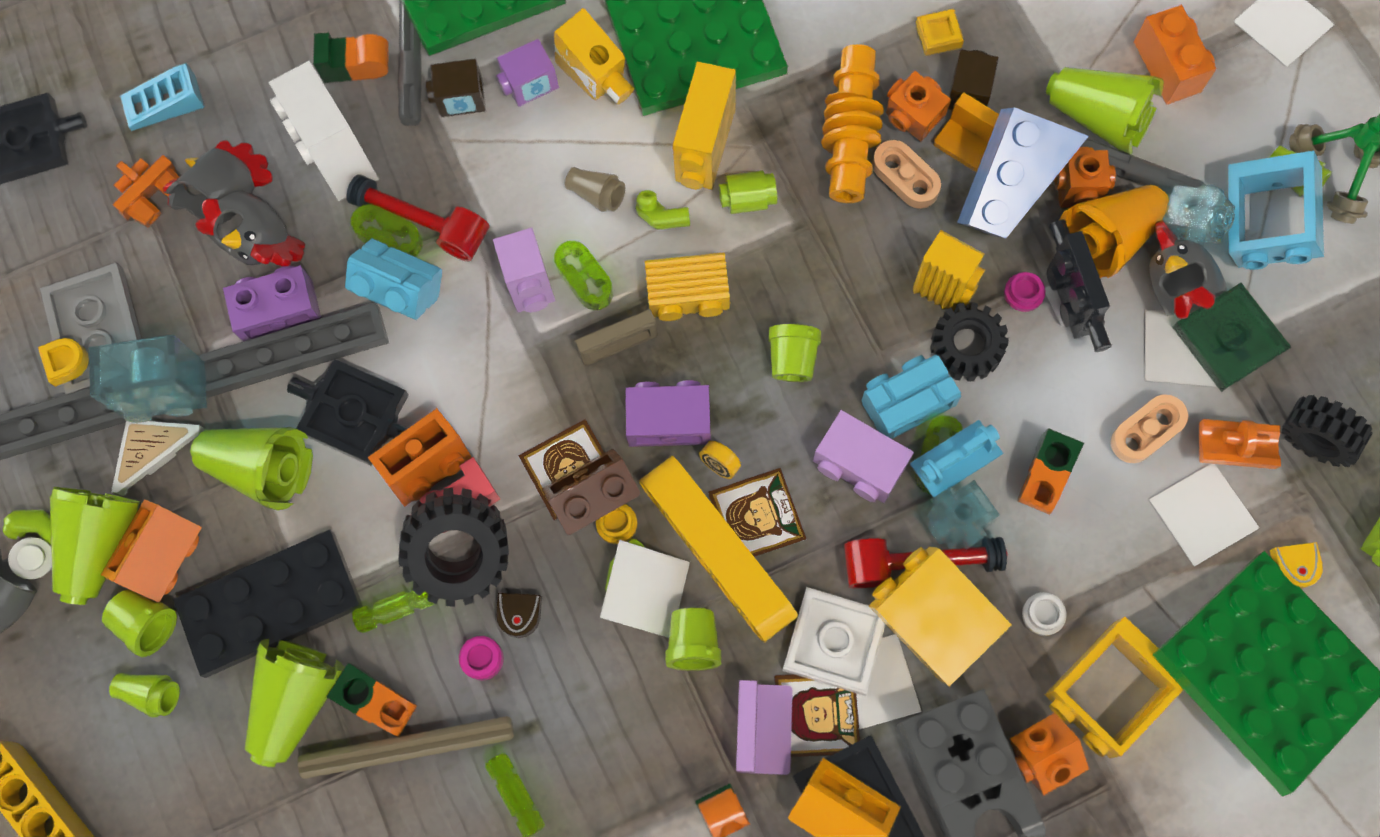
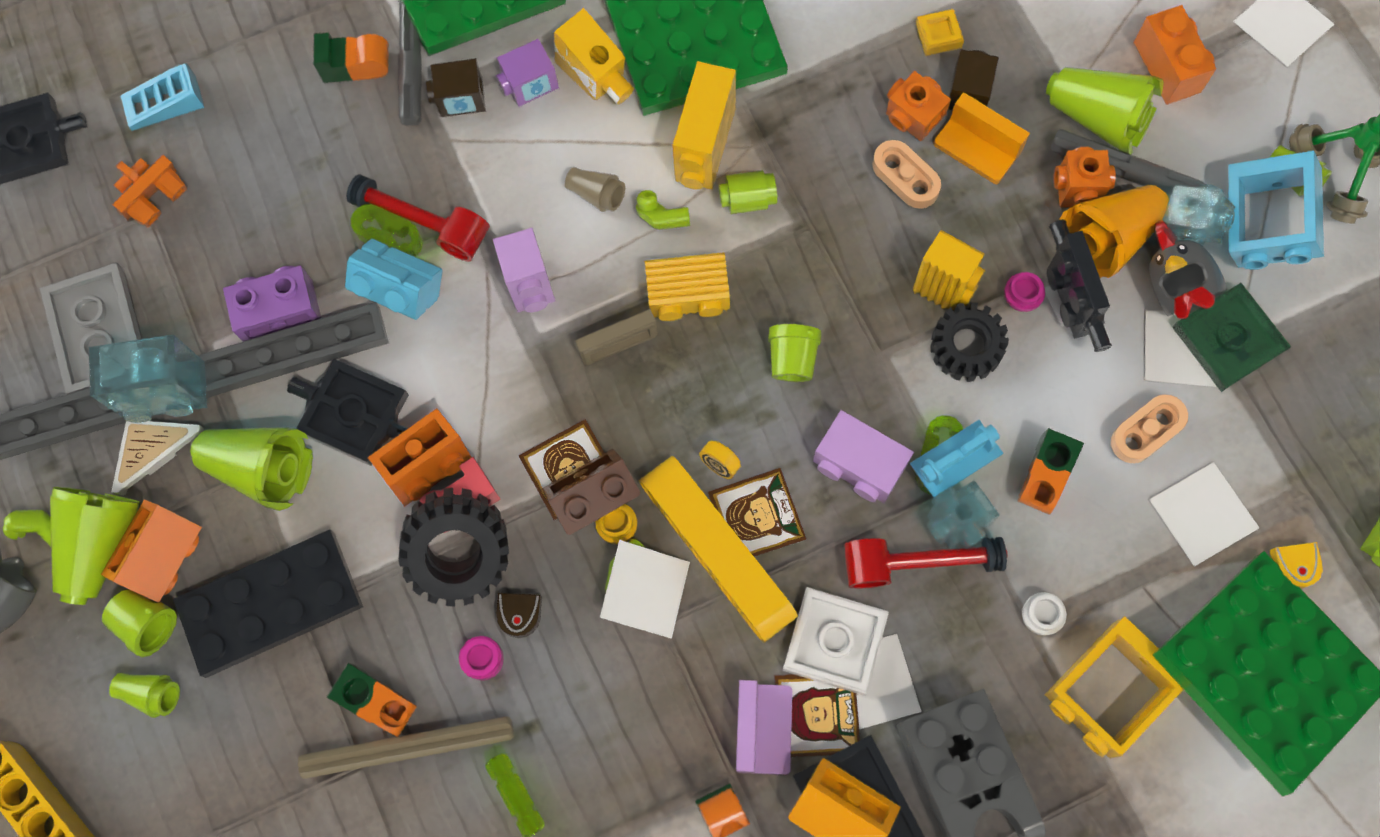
(30, 558): white plate -> none
(63, 360): yellow tile -> none
(218, 175): dark grey piece -> none
(260, 235): piece -> none
(285, 698): lime cone -> none
(321, 128): white wedge -> none
(389, 610): clear neon green axle -> none
(590, 270): clear neon green beam -> none
(668, 414): medium lavender brick -> none
(693, 640): lime piece -> none
(852, 123): light orange piece -> none
(910, 396): medium azure brick -> none
(938, 614): yellow brick -> none
(1016, 170): wedge -> none
(1049, 754): orange brick -> none
(1239, 443): orange hips -> none
(1327, 430): black tyre -> none

